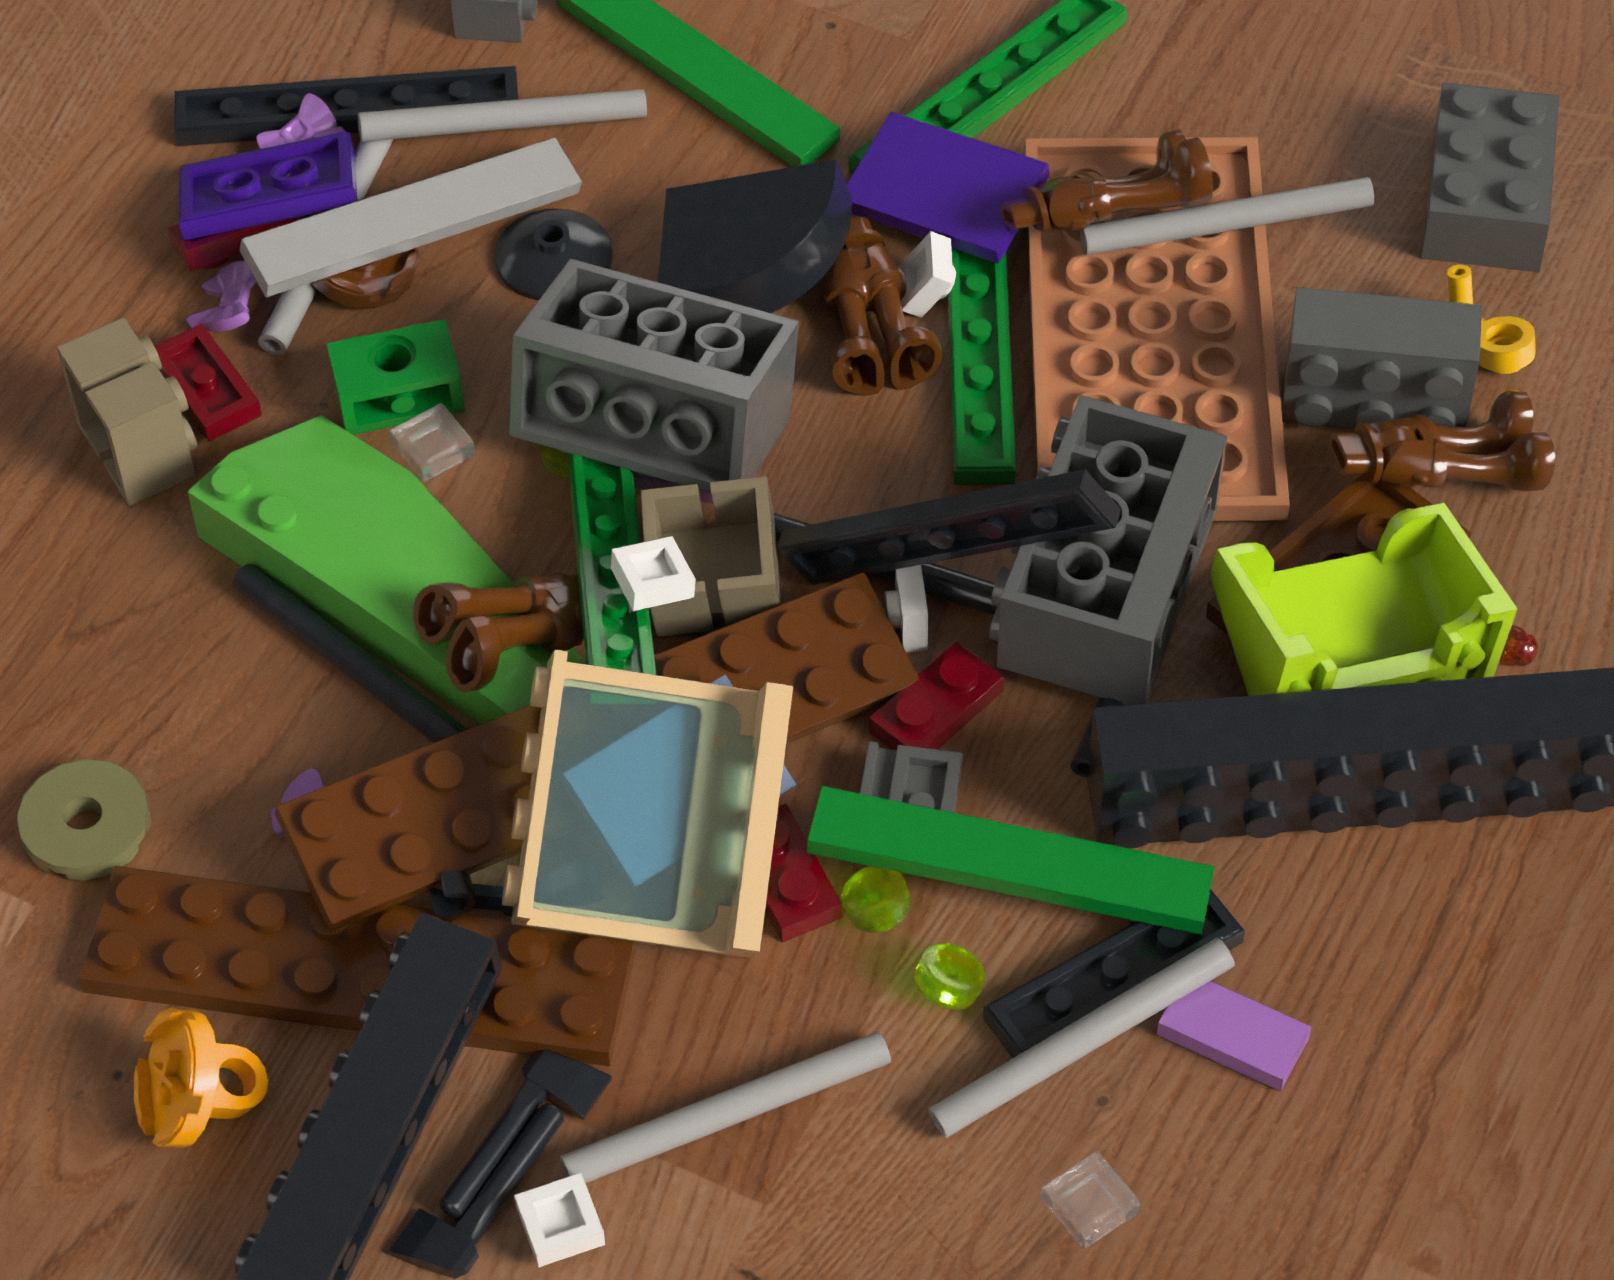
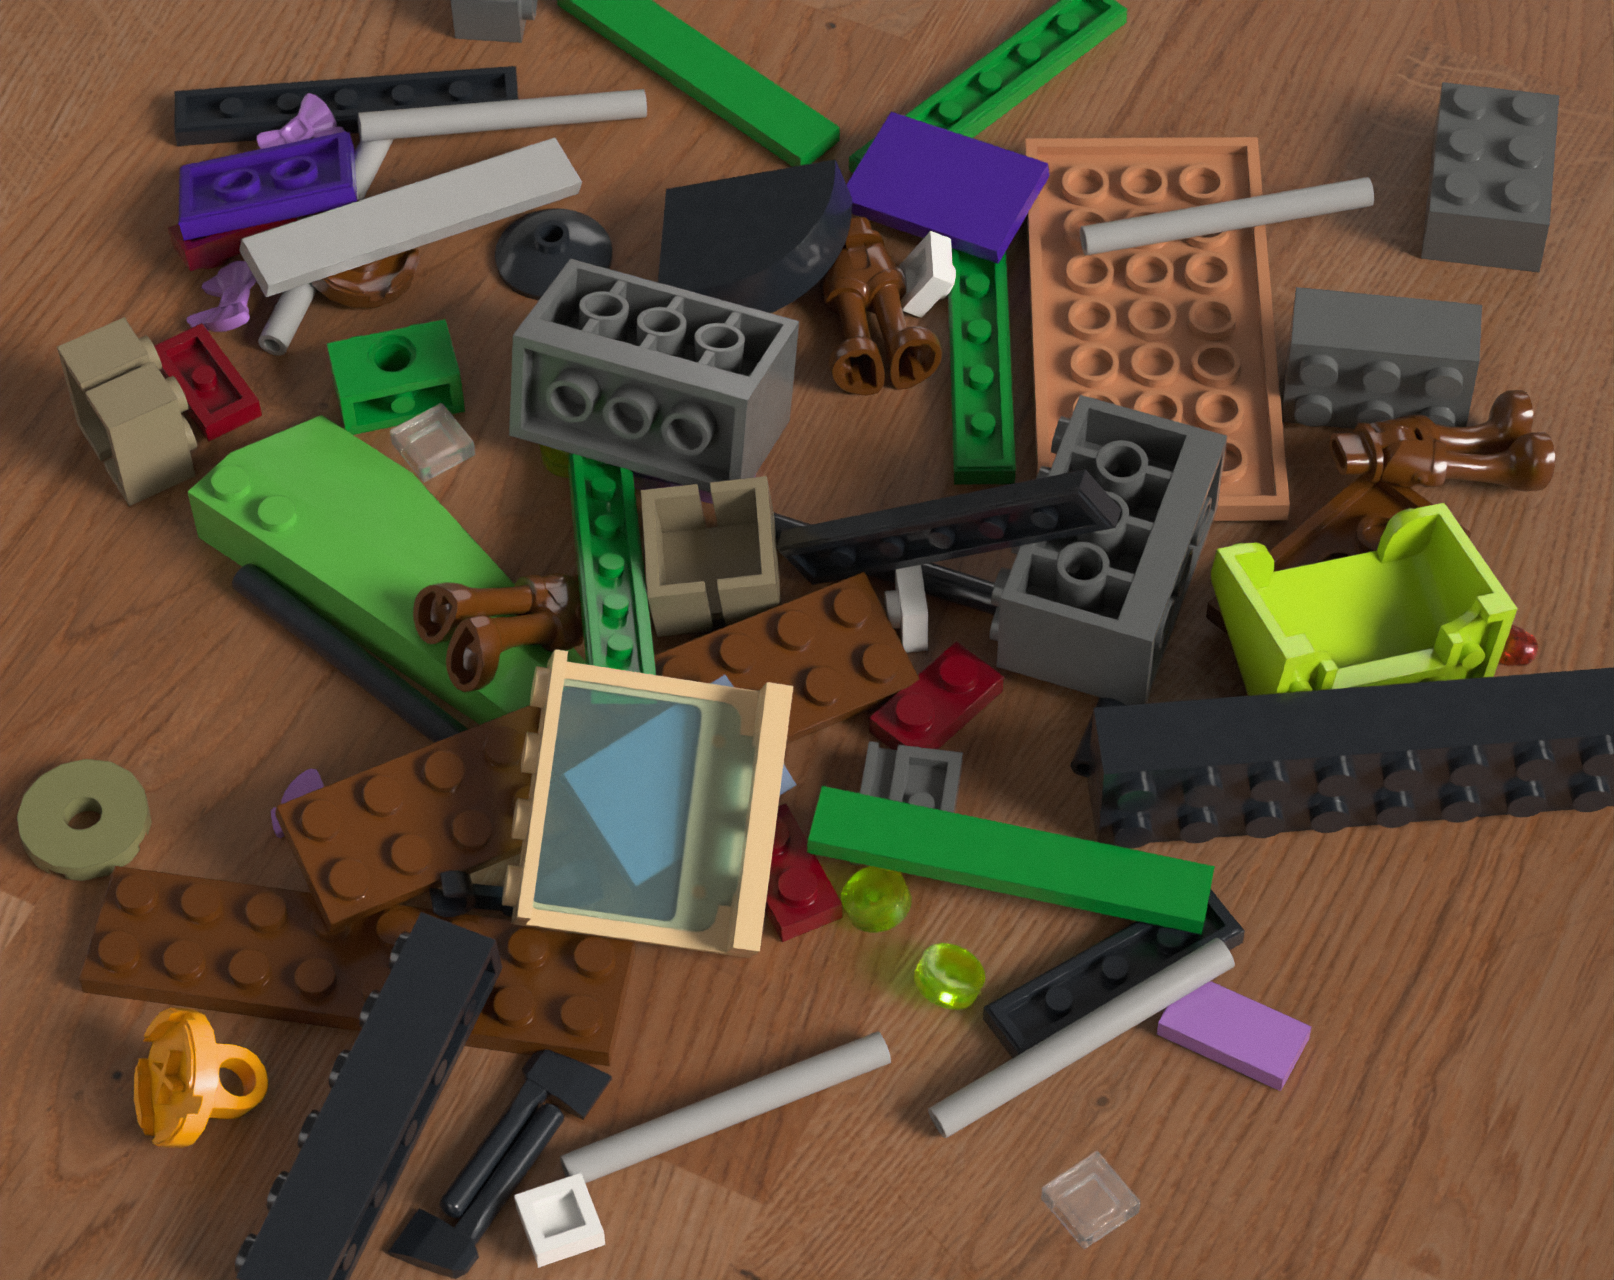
(652, 573): white plate -> none
(1076, 201): reddish brown piece -> none
(1505, 341): yellow plate -> none

